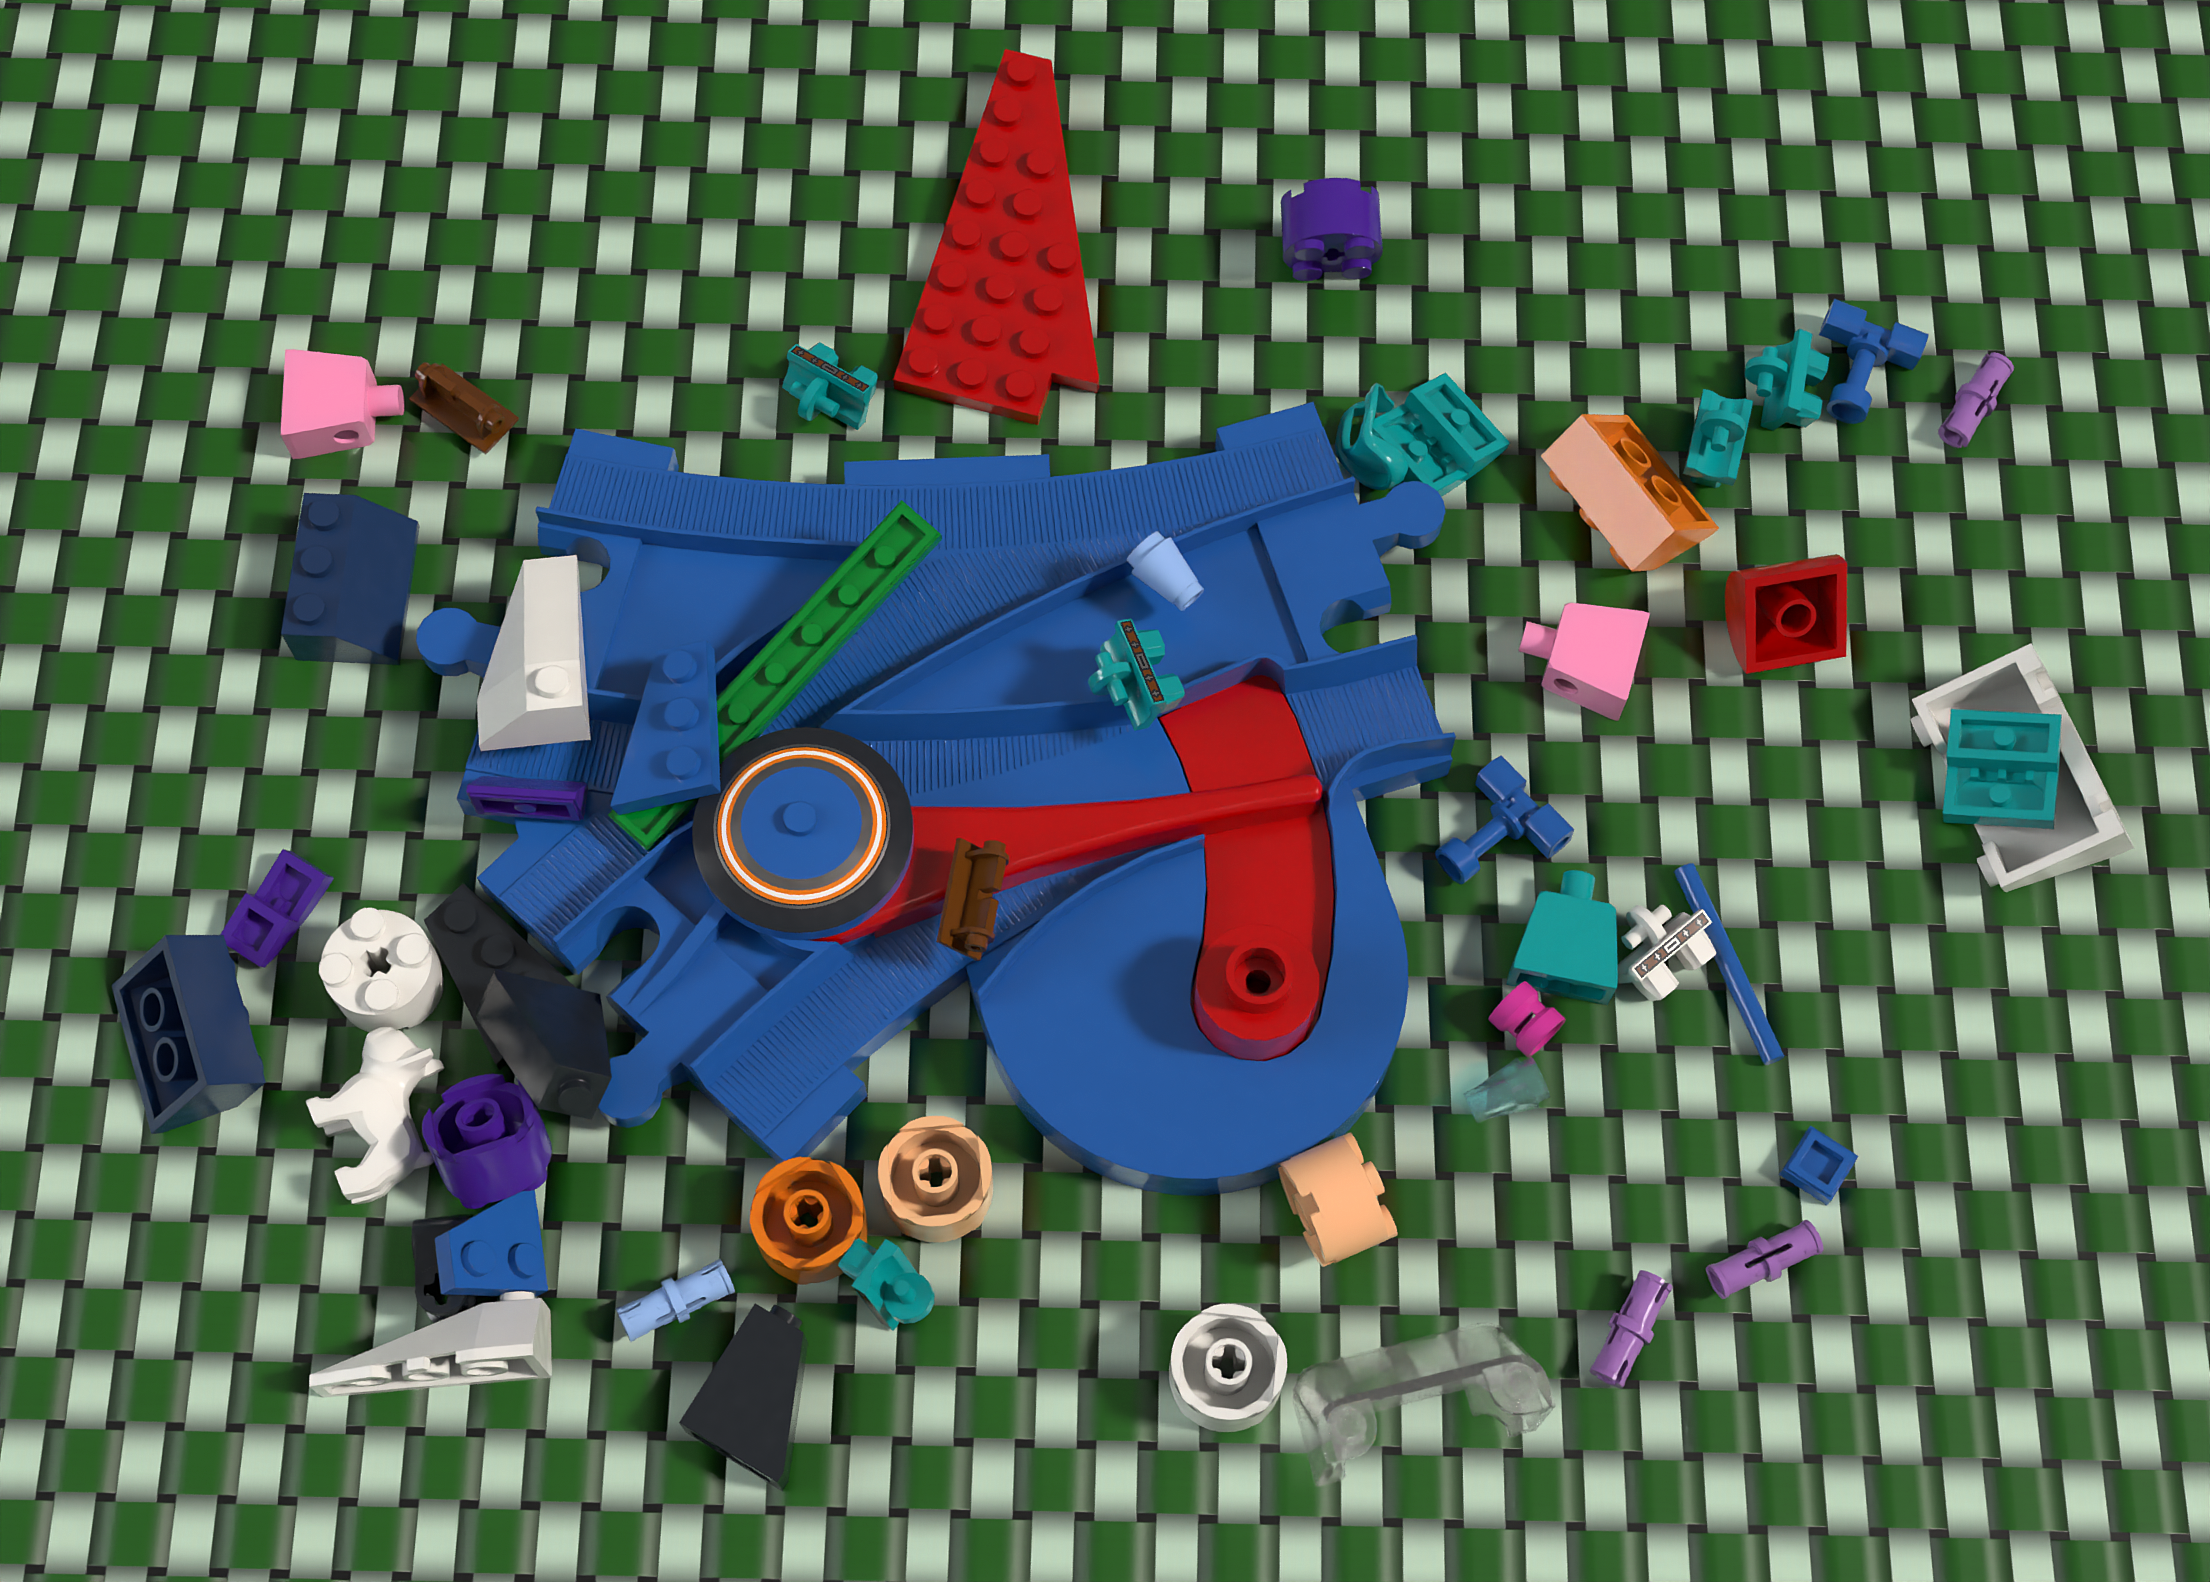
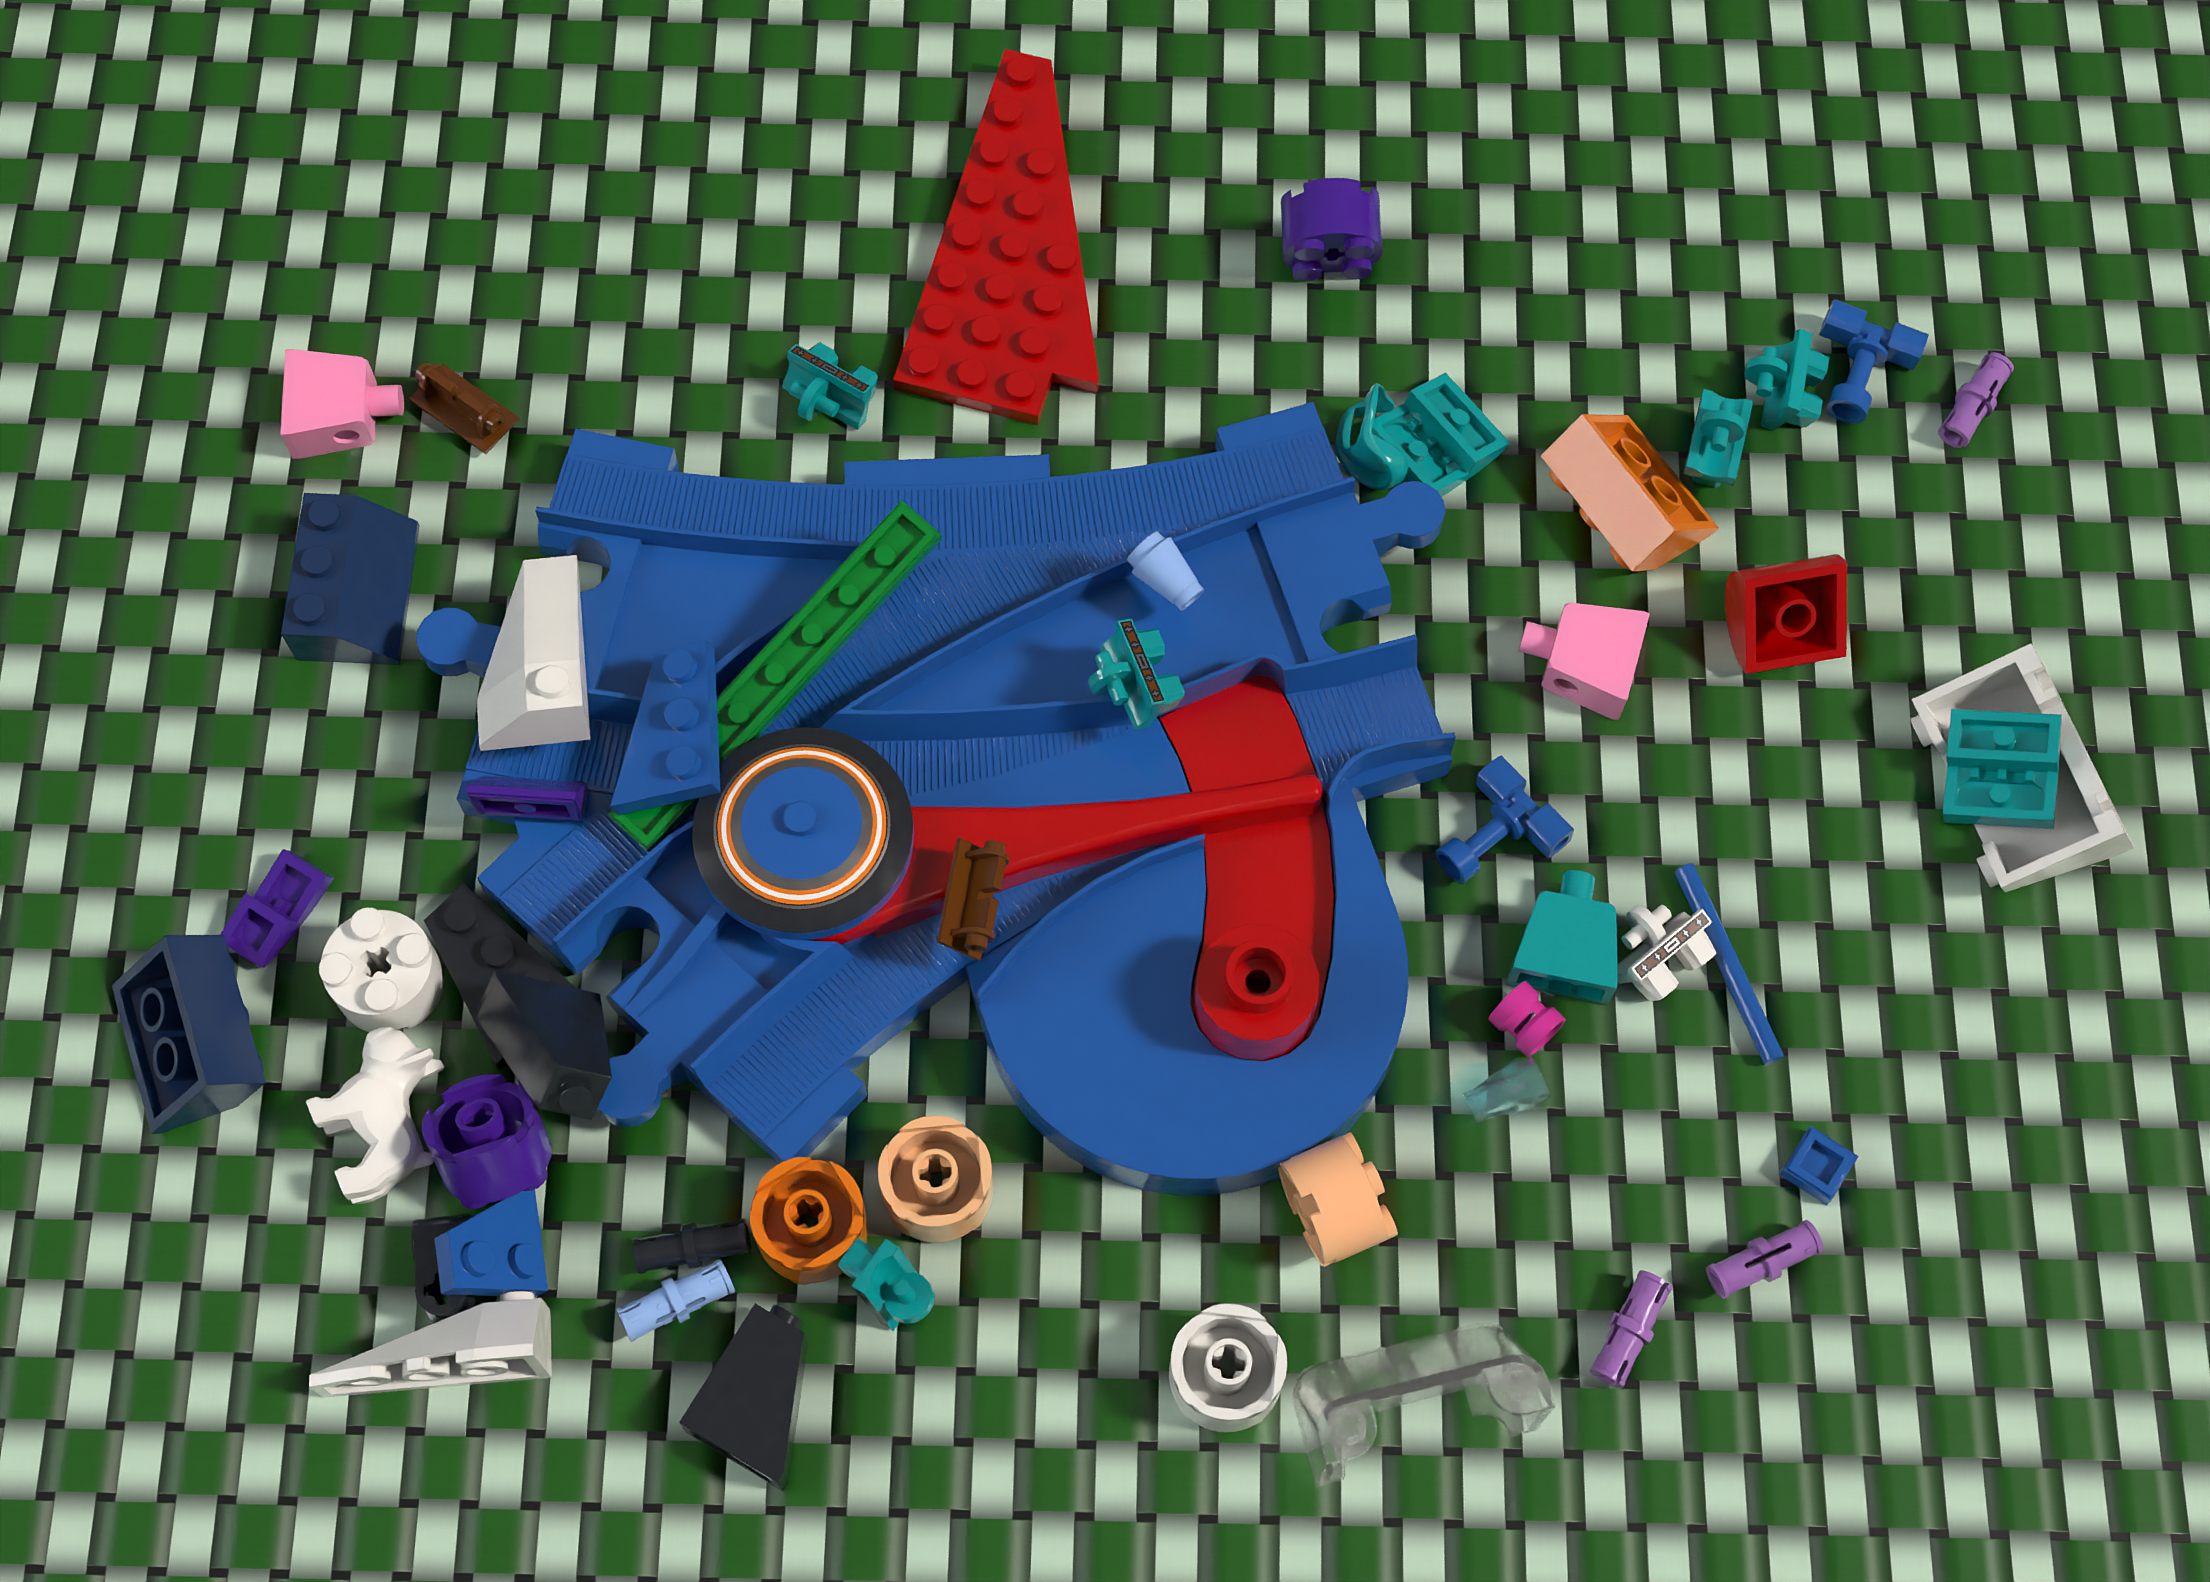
(691, 1246): none -> black pin

